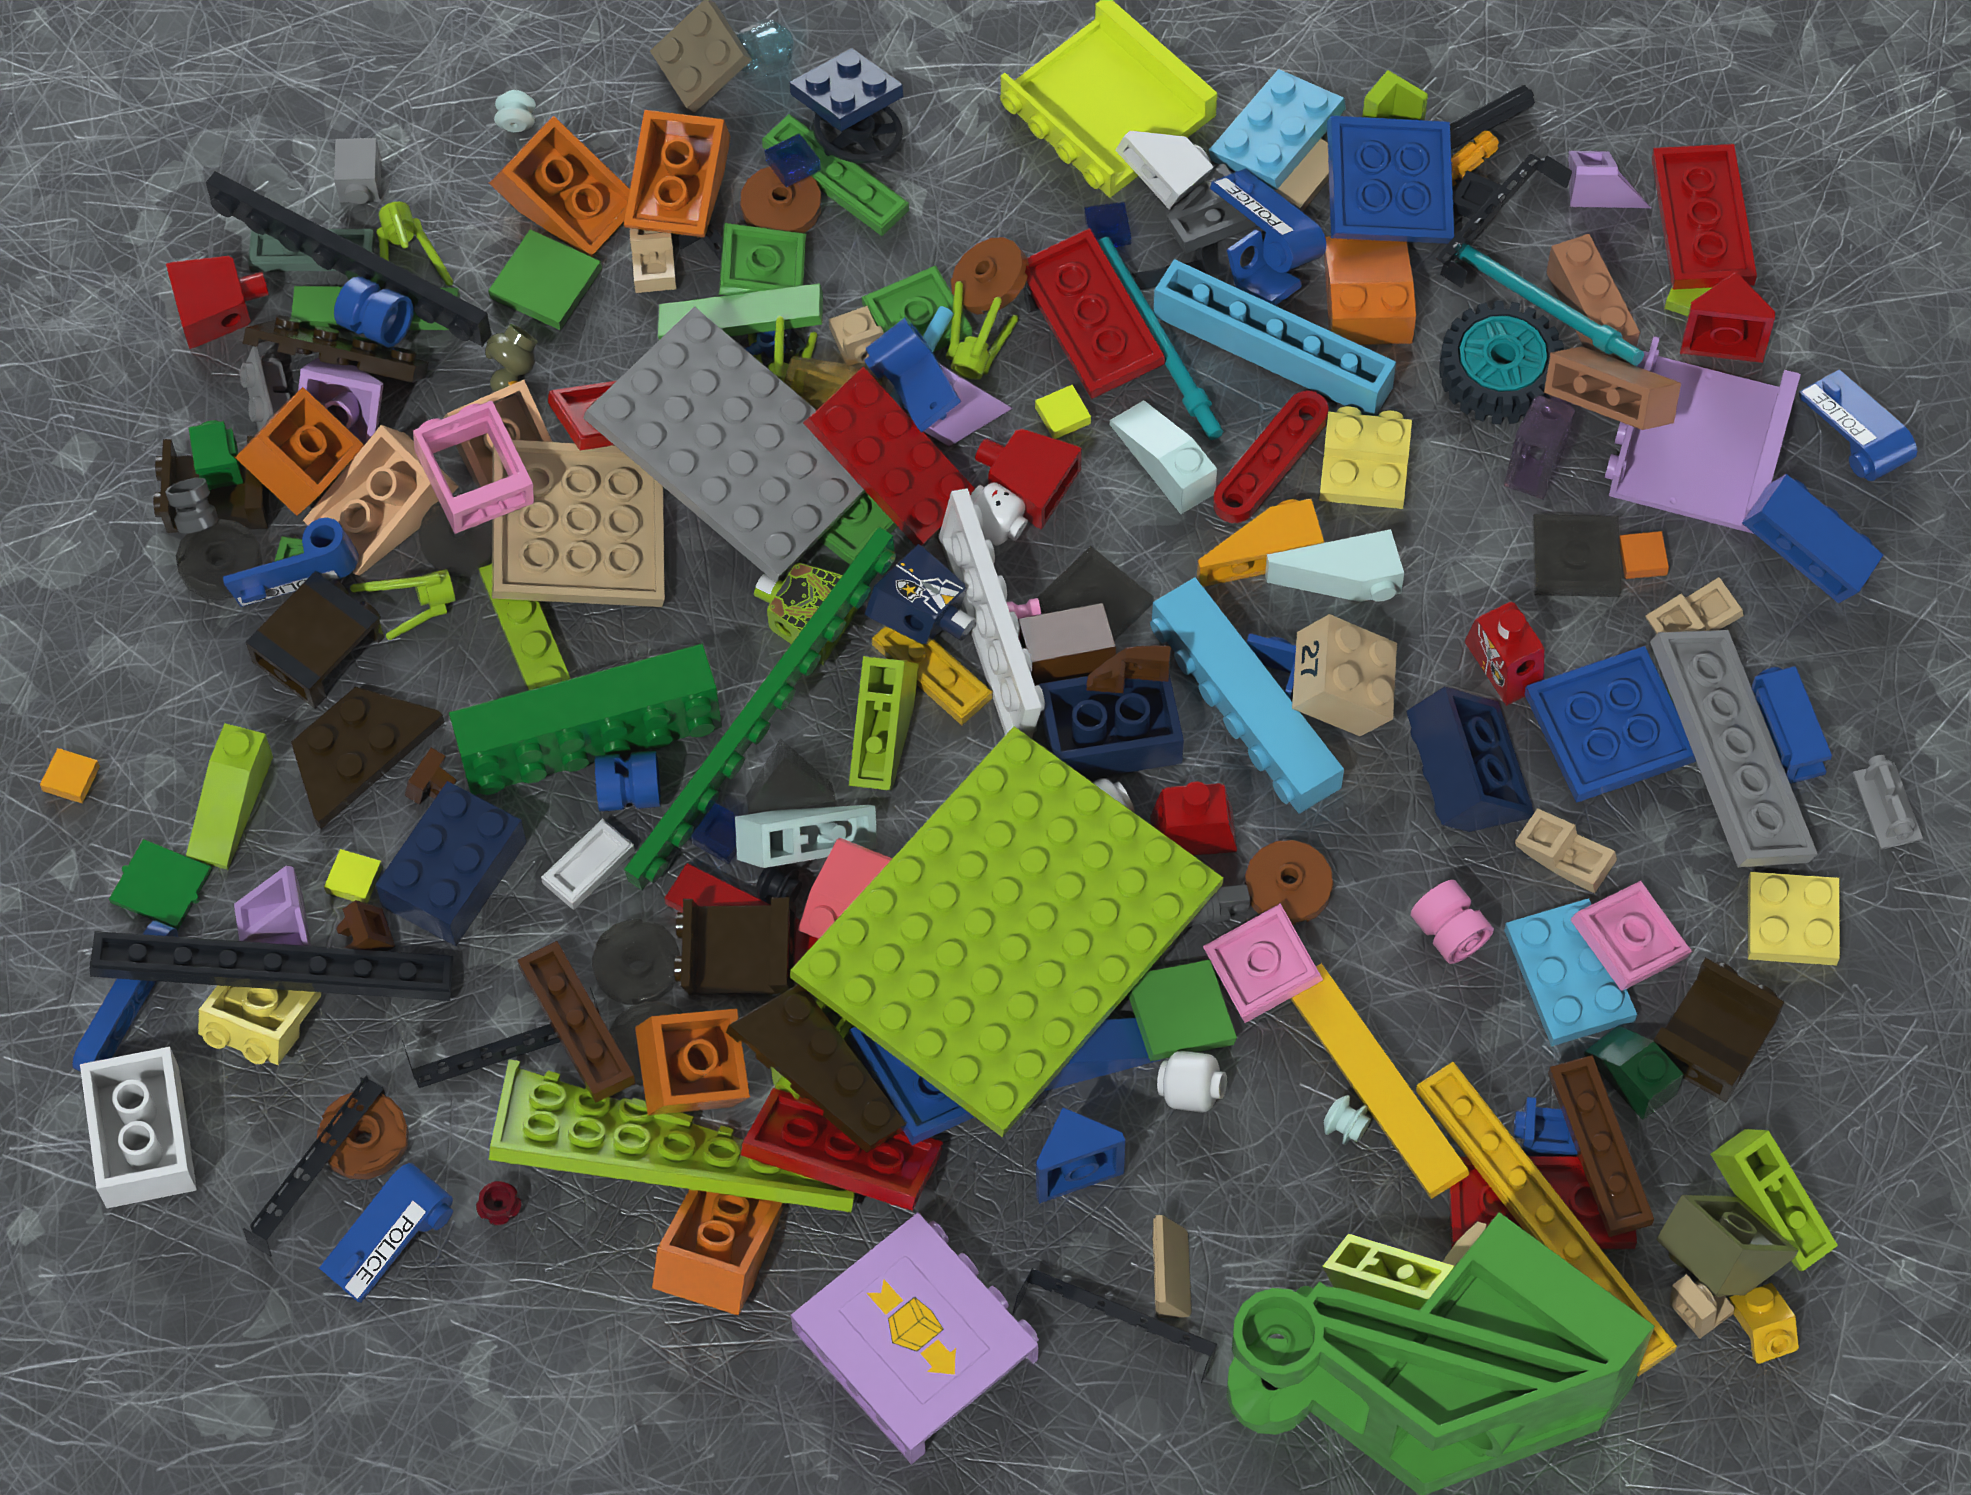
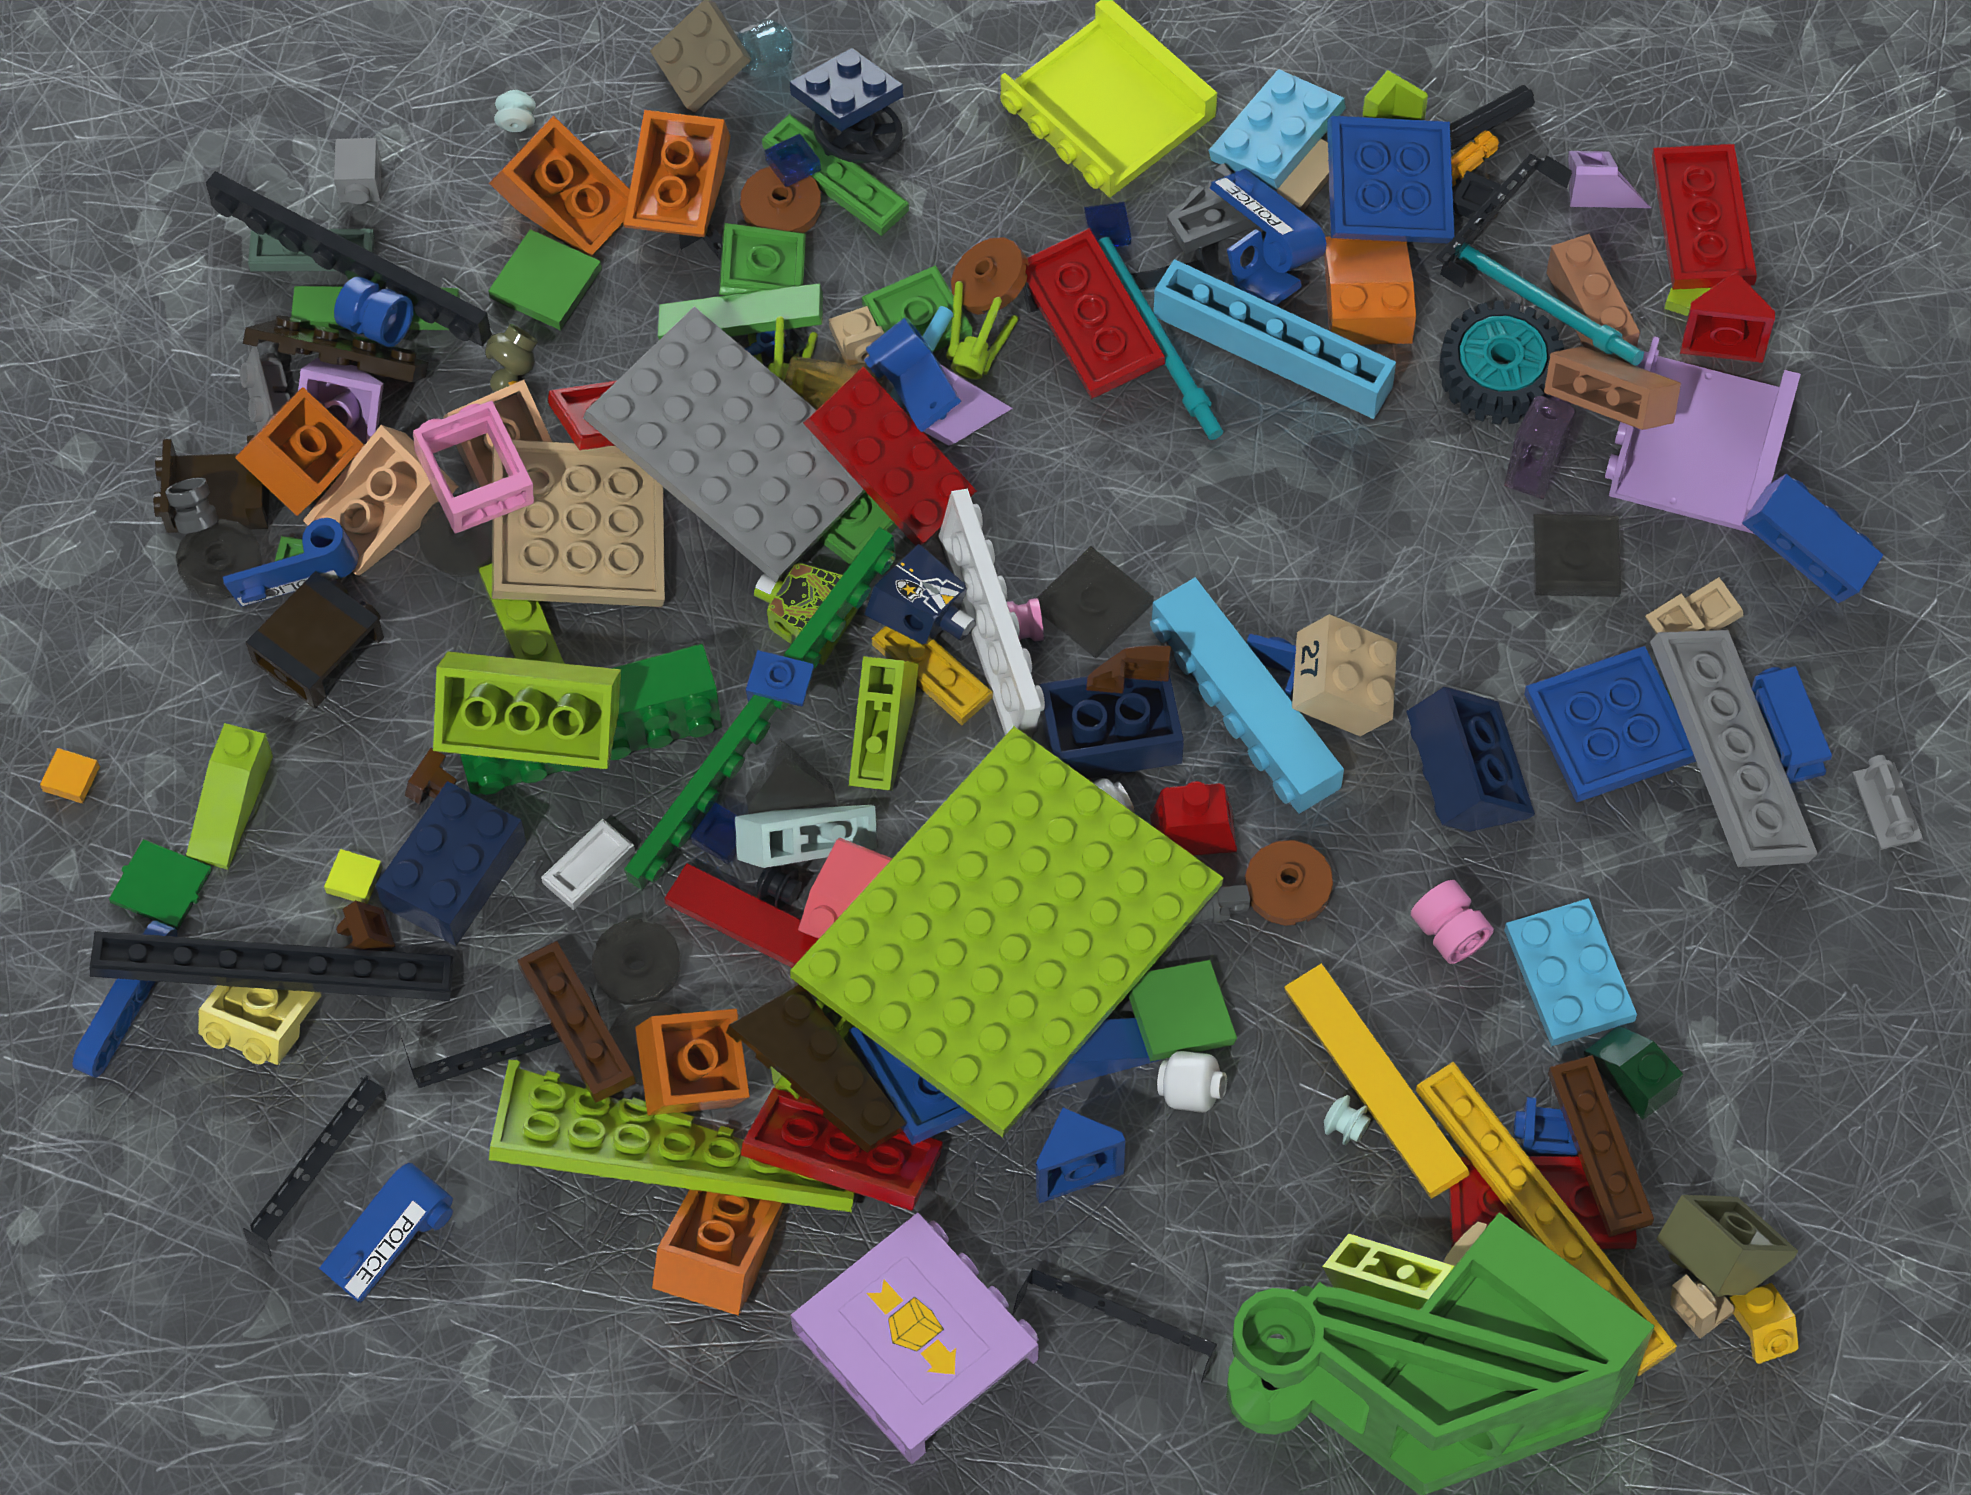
(138, 1127): white brick -> none
(212, 297): red torso -> none
(215, 454): green window -> none
(274, 911): lavender slope -> none
(357, 746): dark brown wing -> none
(380, 1153): dark orange plate -> none
(399, 229): lime plant -> none
(431, 589): lime plant -> none
(495, 1192): dark red plate -> none
(526, 709): none -> lime slope
(627, 781): blue wheel -> none
(652, 260): tan slope -> none
(736, 948): dark brown panel -> none
(779, 678): none -> blue bracket
(1001, 513): white head -> none
(1033, 469): red torso -> none
(1063, 412): neon yellow tile -> none
(1067, 642): slope -> none
(1165, 163): white slope -> none
(1167, 455): light aqua slope -> none
(1171, 1269): tan slope -> none
(1244, 553): light orange slope -> none
(1262, 963): bright pink tile -> none
(1270, 456): red plate -> none
(1345, 568): light aqua slope -> none
(1365, 458): light yellow plate -> none
(1503, 644): red torso -> none
(1564, 852): tan slope -> none
(1631, 935): bright pink tile -> none
(1643, 555): orange tile -> none
(1719, 1028): dark brown panel -> none
(1772, 1190): lime slope -> none
(1793, 918): light yellow plate -> none
(1875, 436): door -> none

